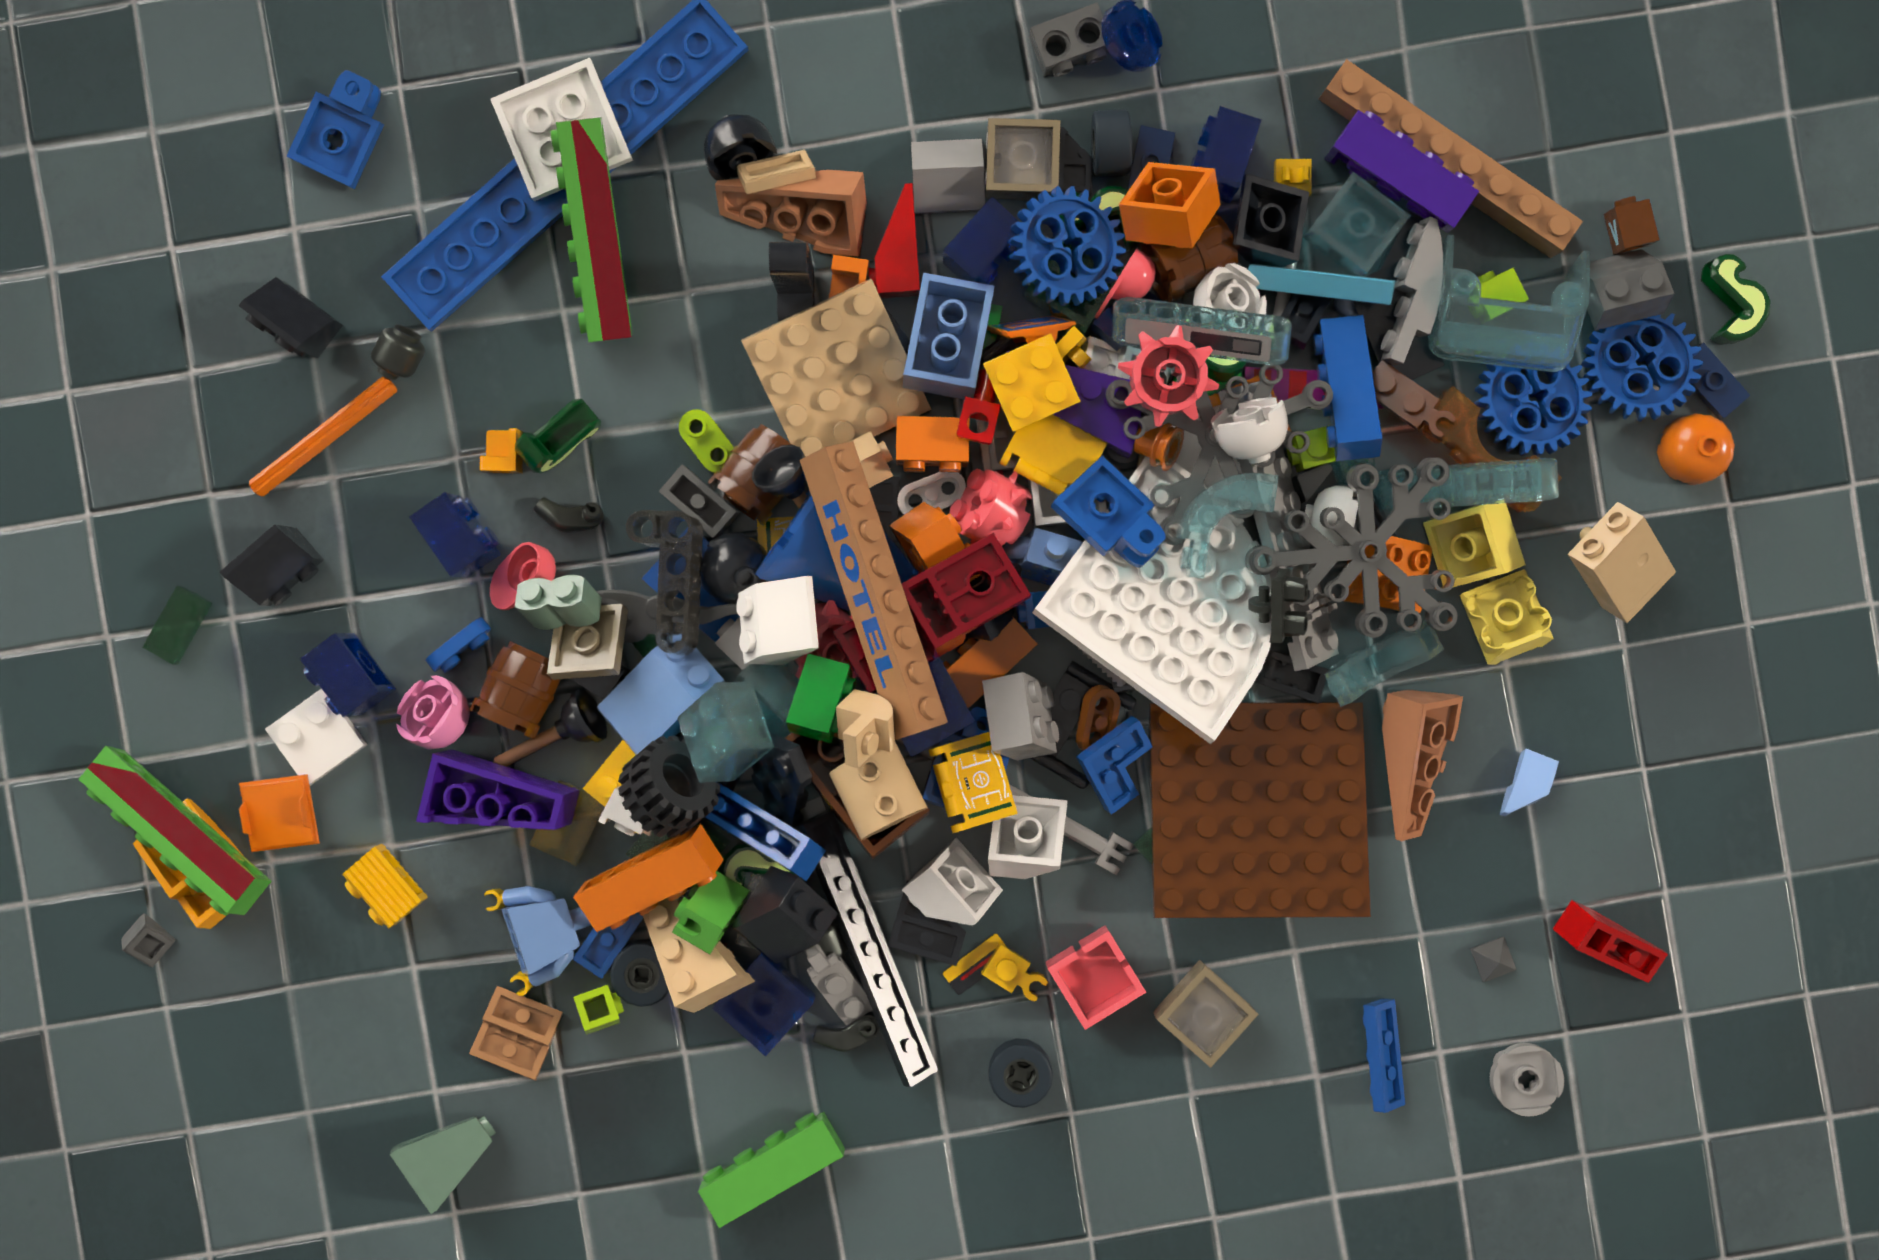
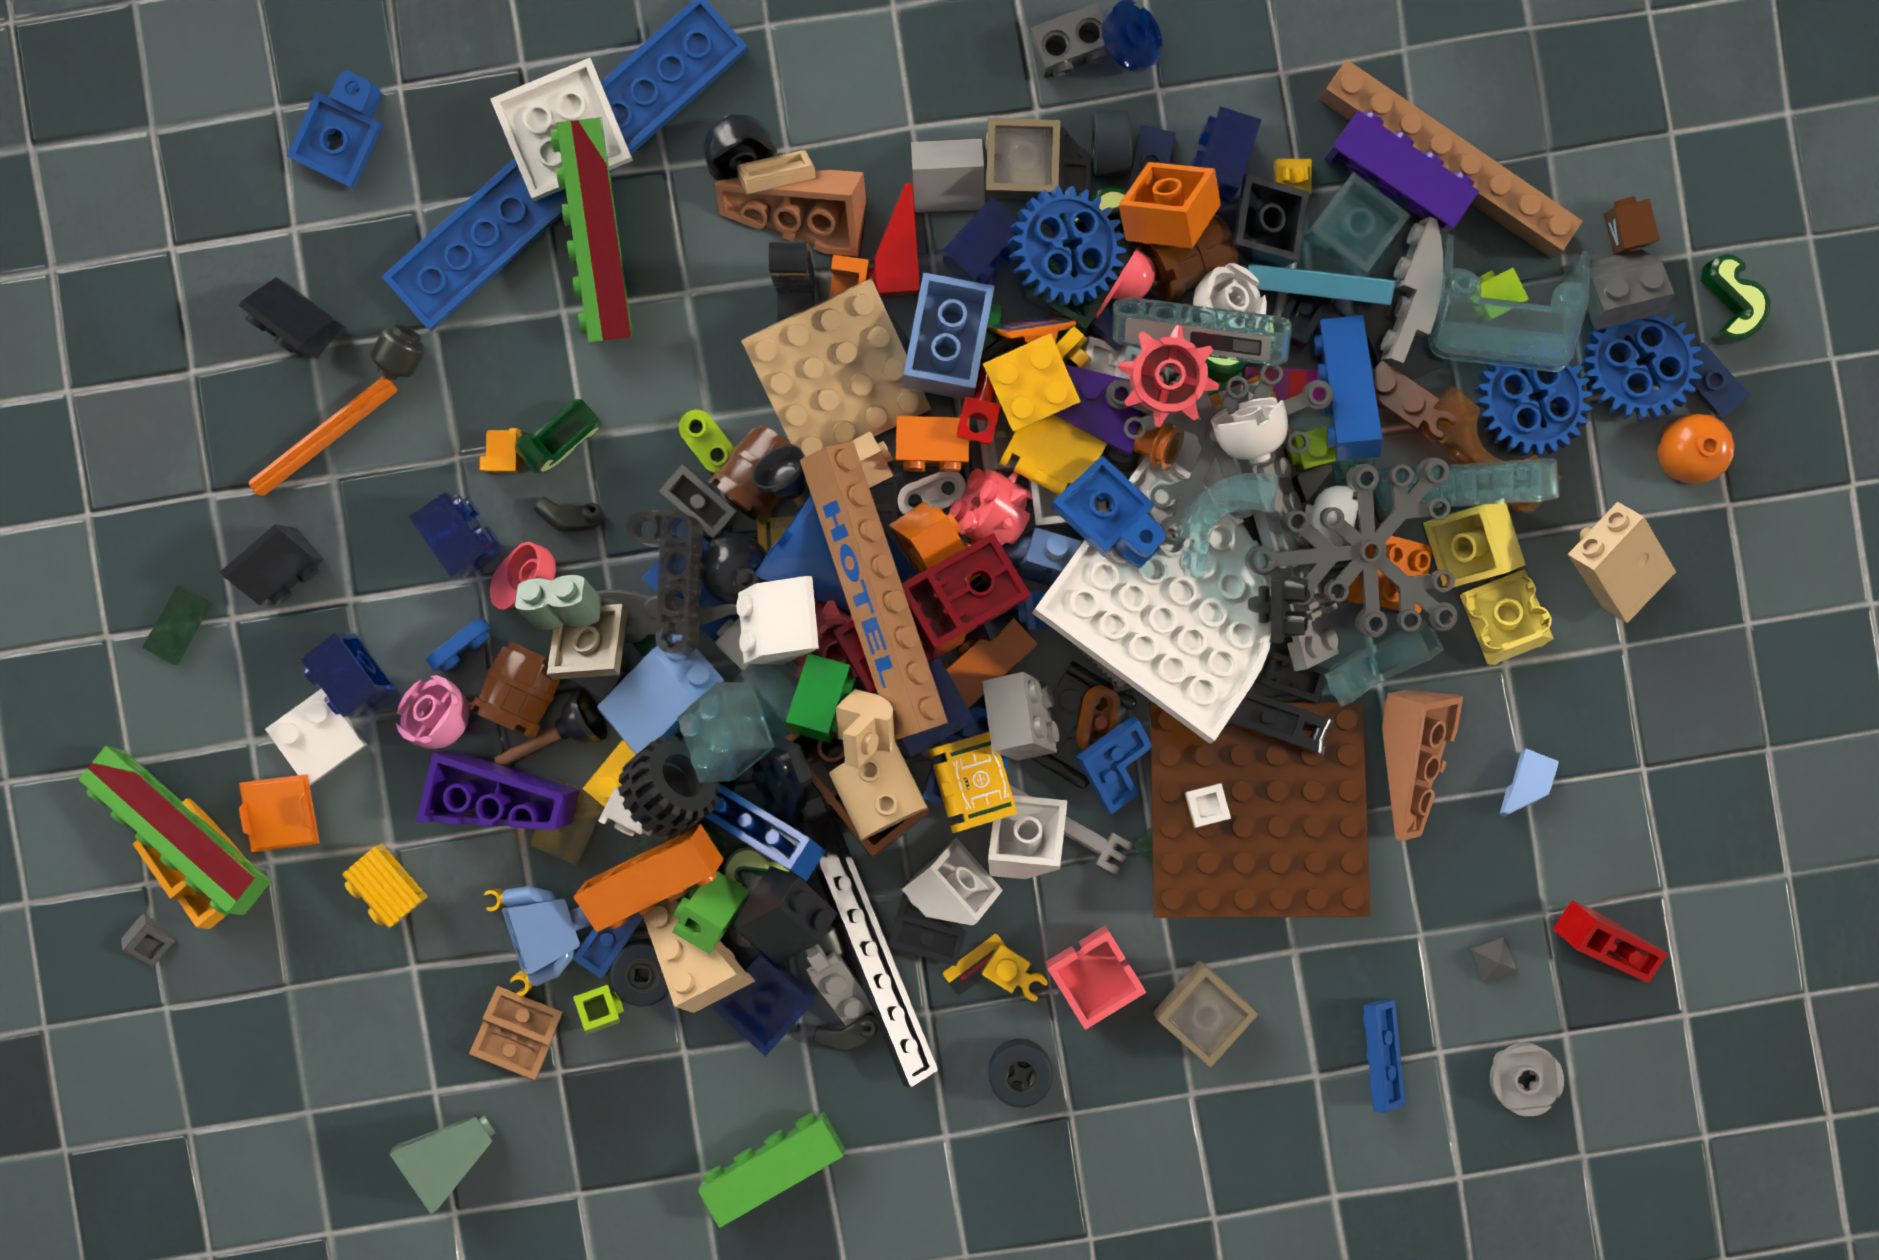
(1207, 805): none -> white plate
(1281, 722): none -> black plate

